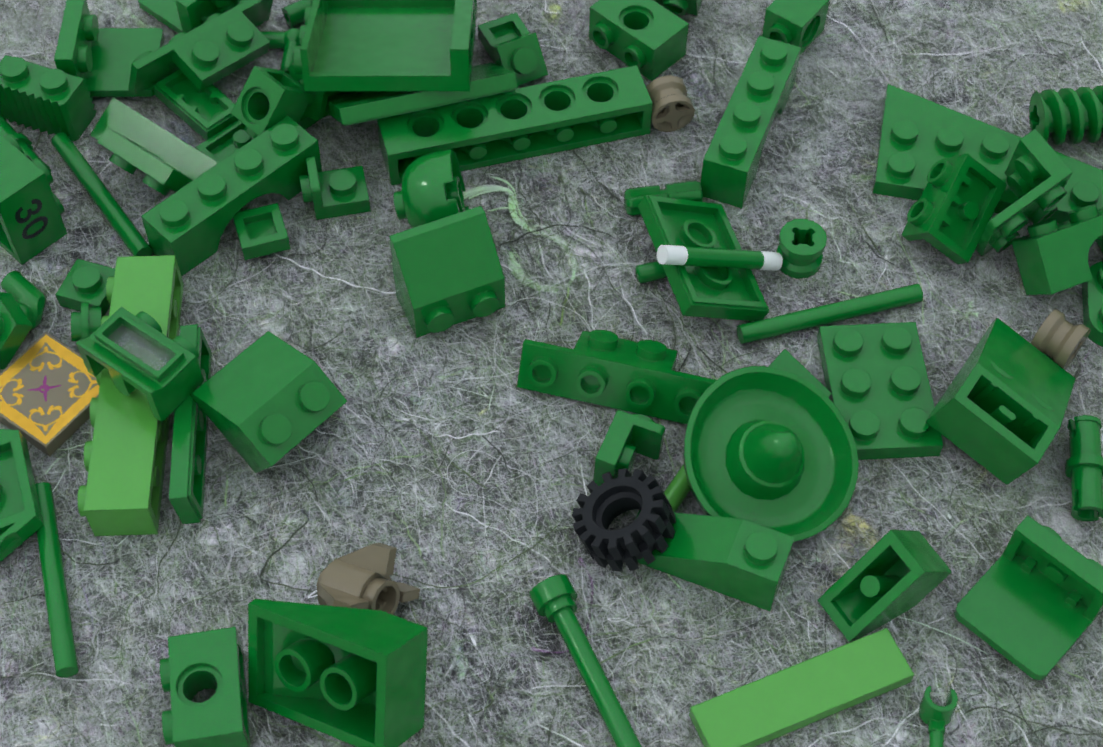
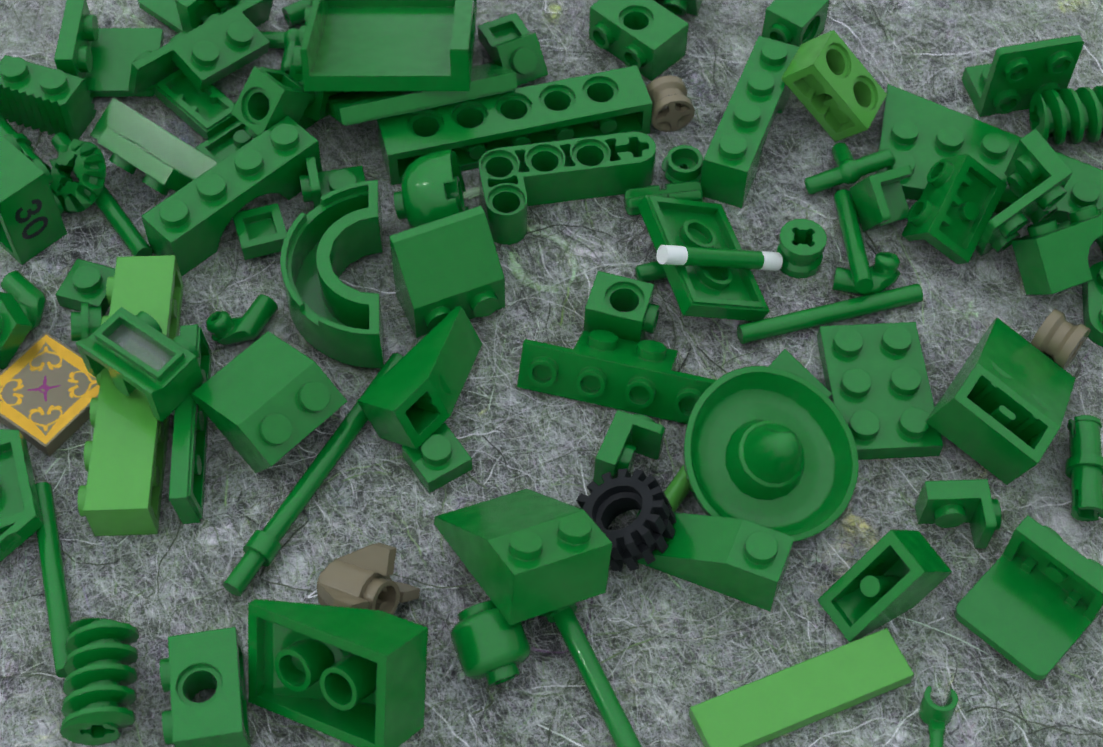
(90, 167): none -> green gear
(98, 680): none -> green piece
(243, 328): none -> green arm
(264, 543): none -> green bar
(313, 257): none -> green brick
(424, 383): none -> green slope
(438, 459): none -> green plate
(489, 644): none -> green head
(529, 552): none -> green slope
(559, 173): none -> green beam
(617, 294): none -> green brick
(683, 164): none -> green plate
(834, 86): none -> bright green brick
(848, 169): none -> green piece
(853, 241): none -> green bar
(881, 199): none -> green panel
(883, 273): none -> green arm
(959, 502): none -> green bracket
(1019, 72): none -> green bracket

